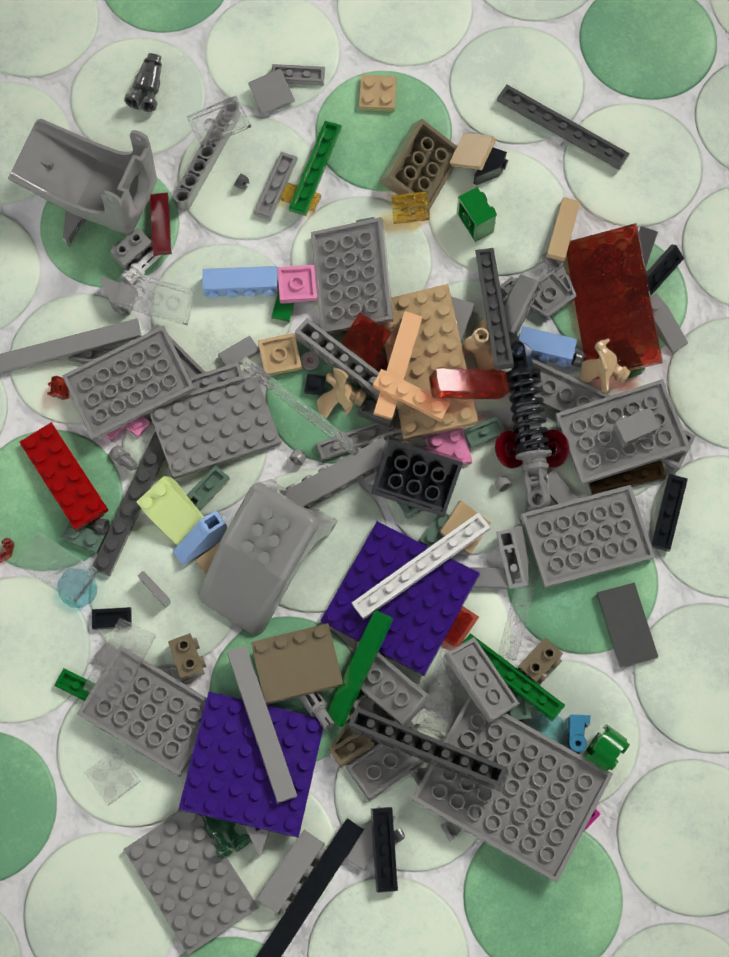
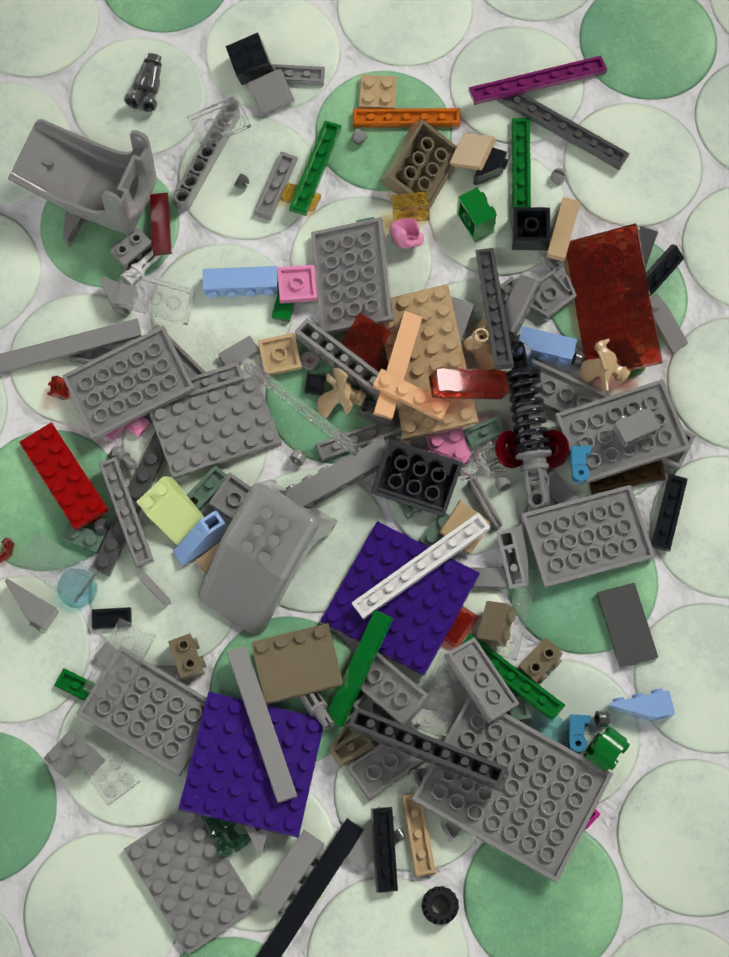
(34, 608): none -> light grey slope
(71, 752): none -> light grey brick
(126, 512): none -> light grey tile
(229, 496): none -> light grey tile
(249, 58): none -> black brick
(359, 136): none -> light grey hinge
(405, 117): none -> orange tile
(406, 233): none -> bright pink hair
(418, 837): none -> tan tile
(430, 914): none -> black tyre
(482, 463): none -> clear hat
(484, 503): none -> light grey axle
(496, 623): none -> dark tan brick
(521, 163): none -> green tile
(531, 228): none -> black brick
(537, 80): none -> magenta tile
(557, 177): none -> light grey hinge
(578, 465): none -> dark azure leg
(602, 718): none -> dark grey hinge
(650, 707): none -> light blue slope

